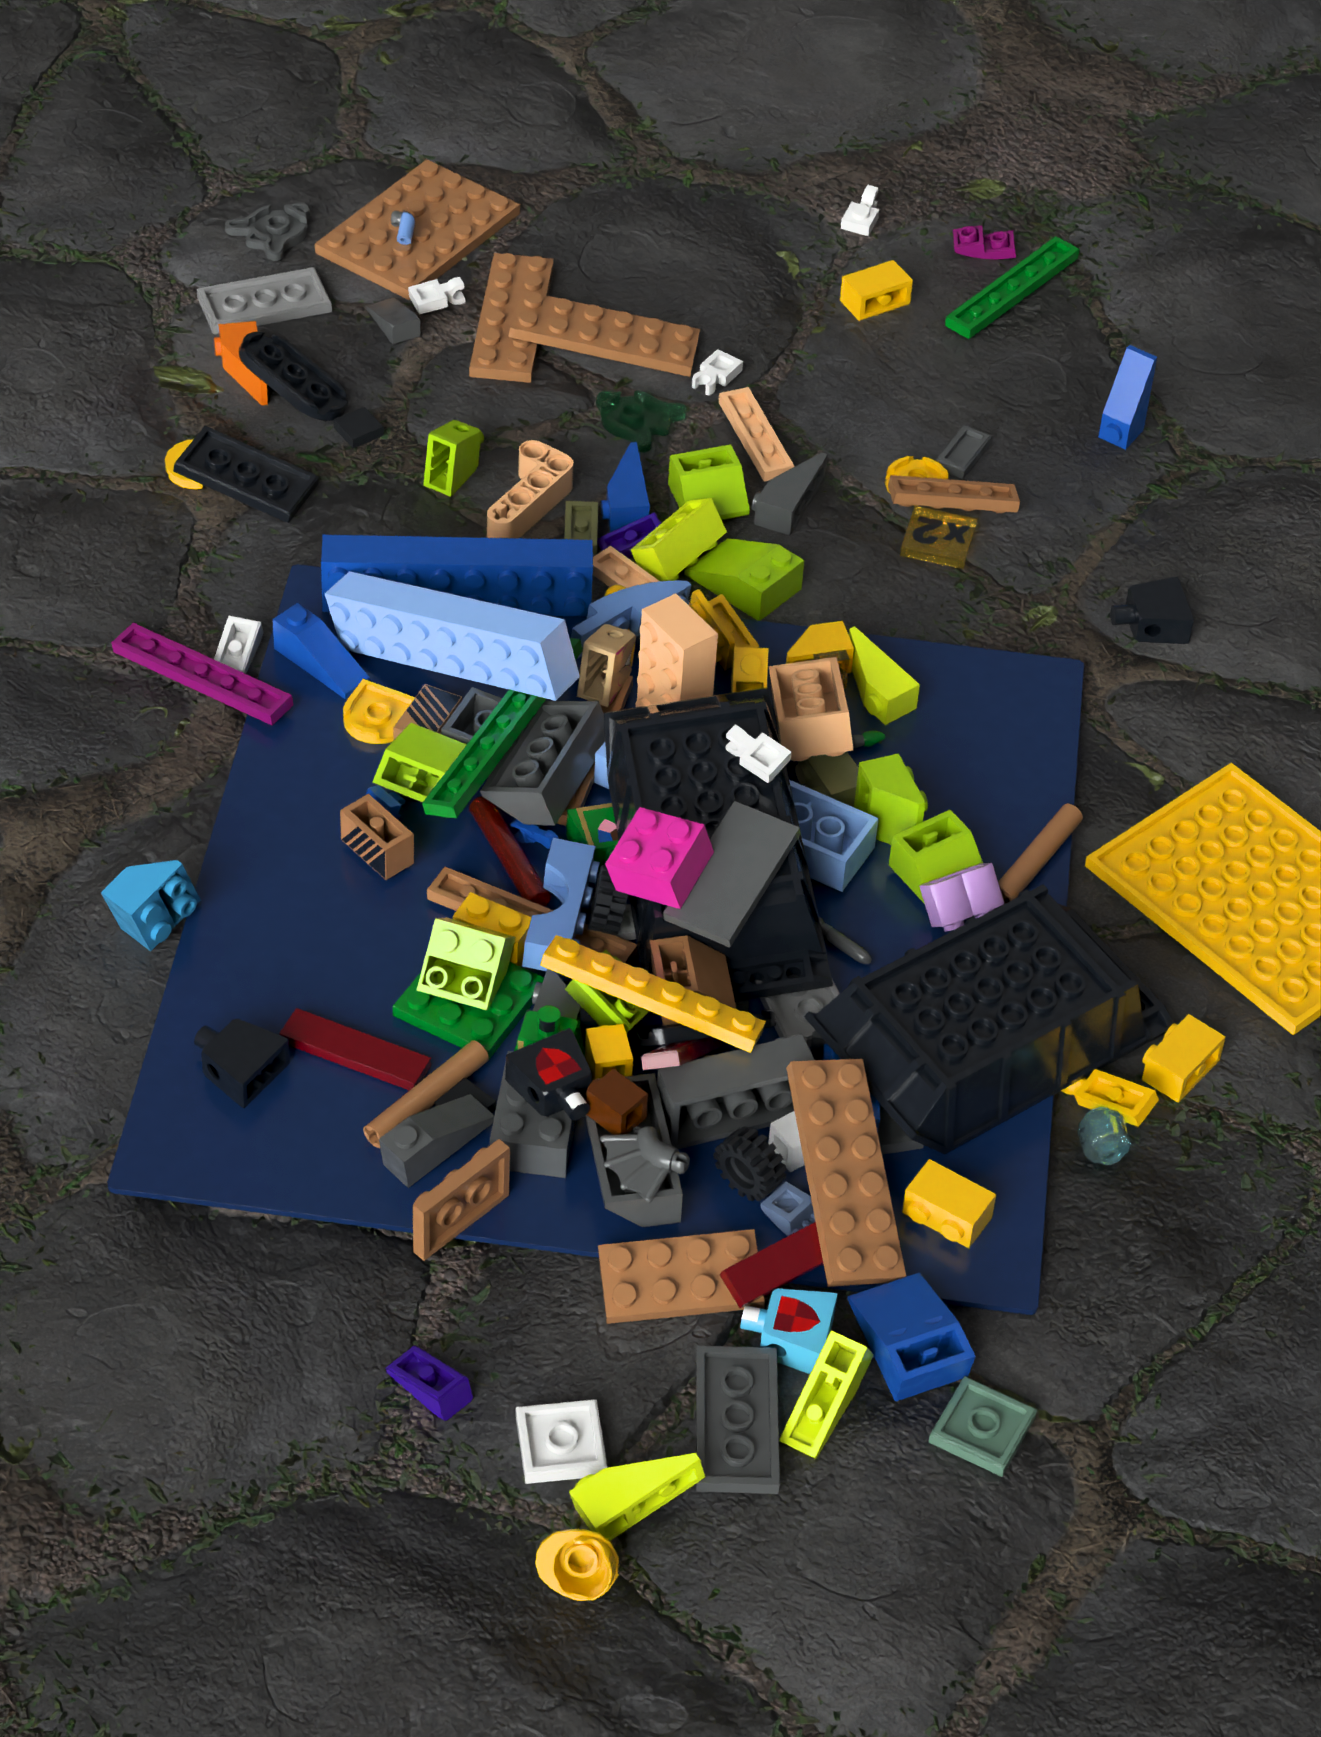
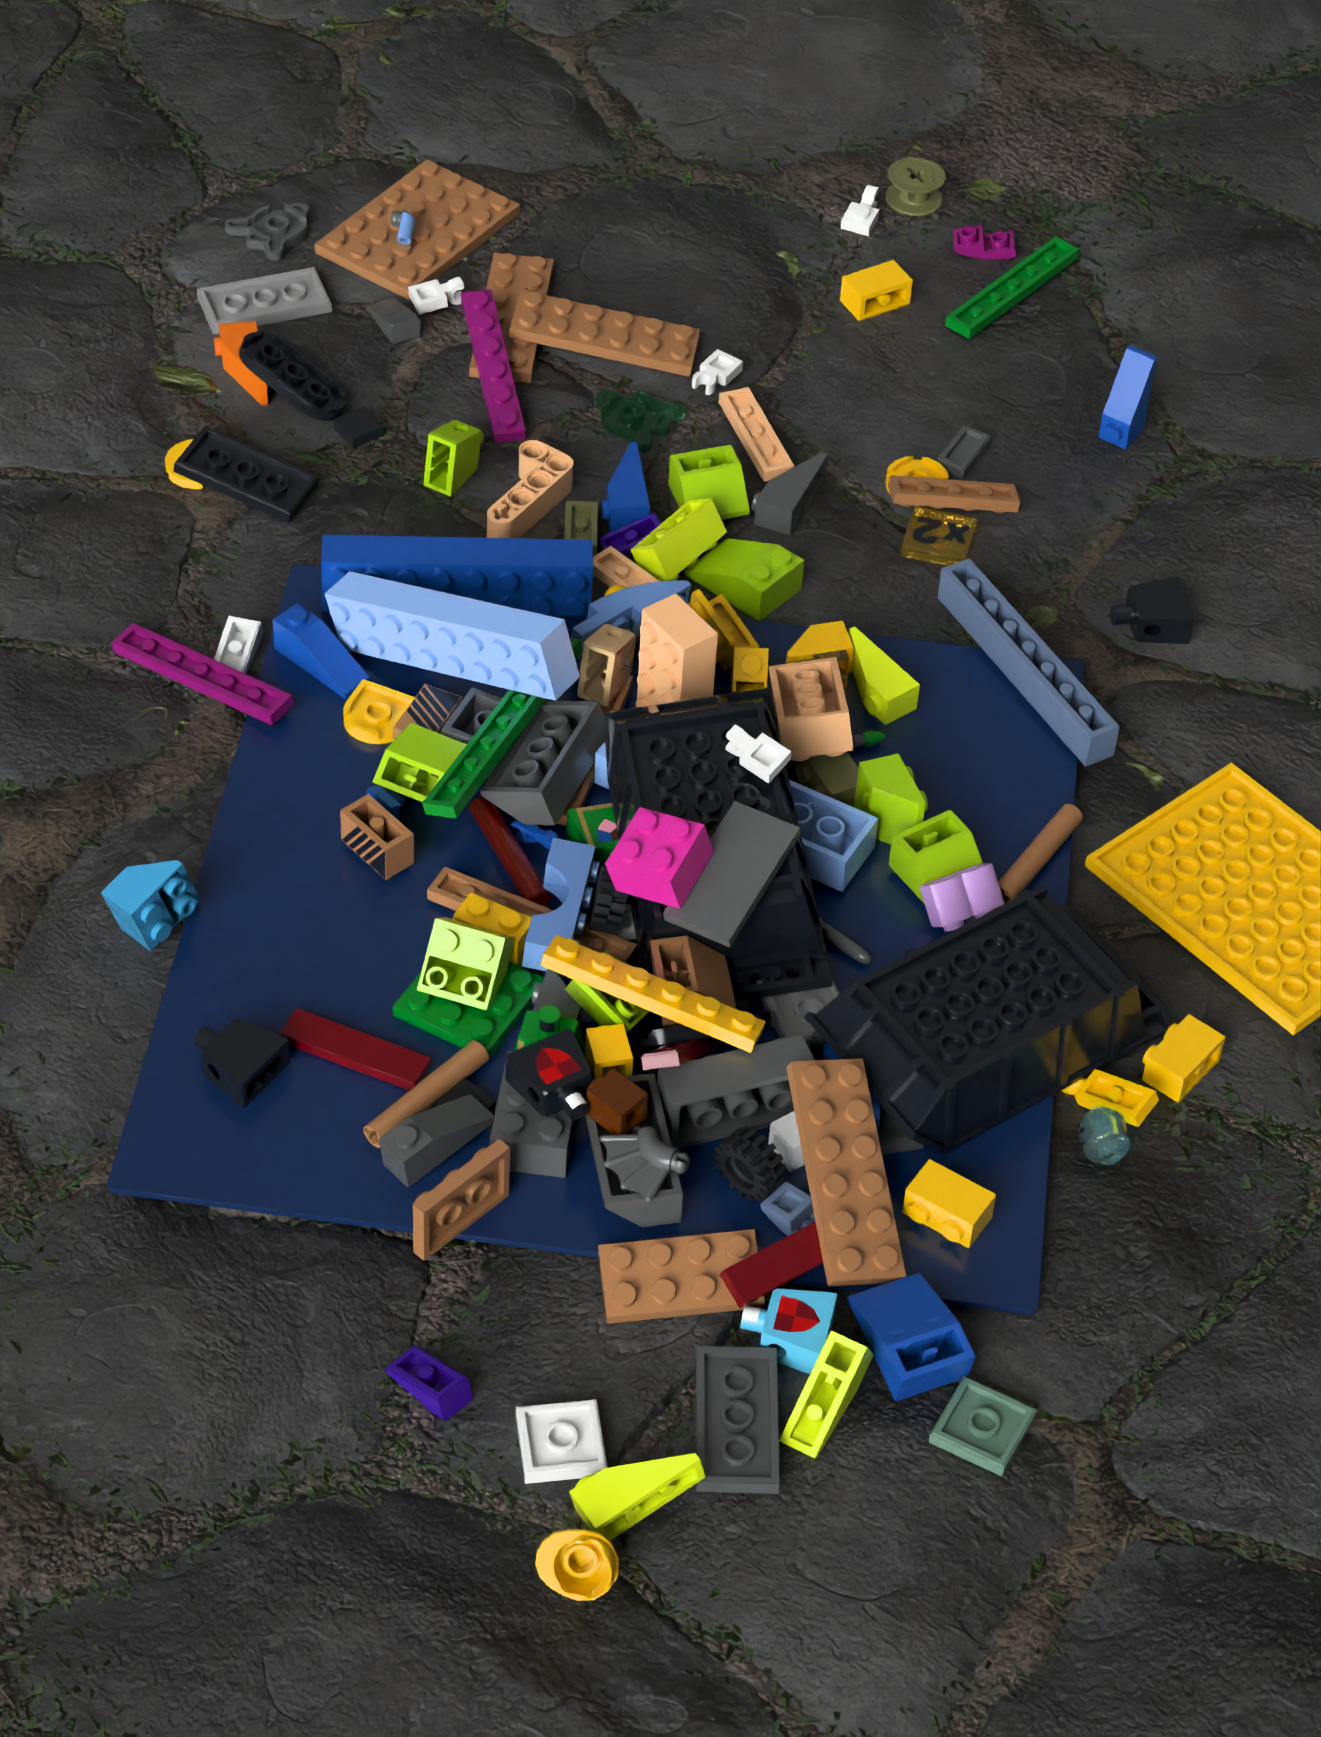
(493, 366): none -> magenta plate
(915, 186): none -> olive piece
(1028, 662): none -> sand blue brick

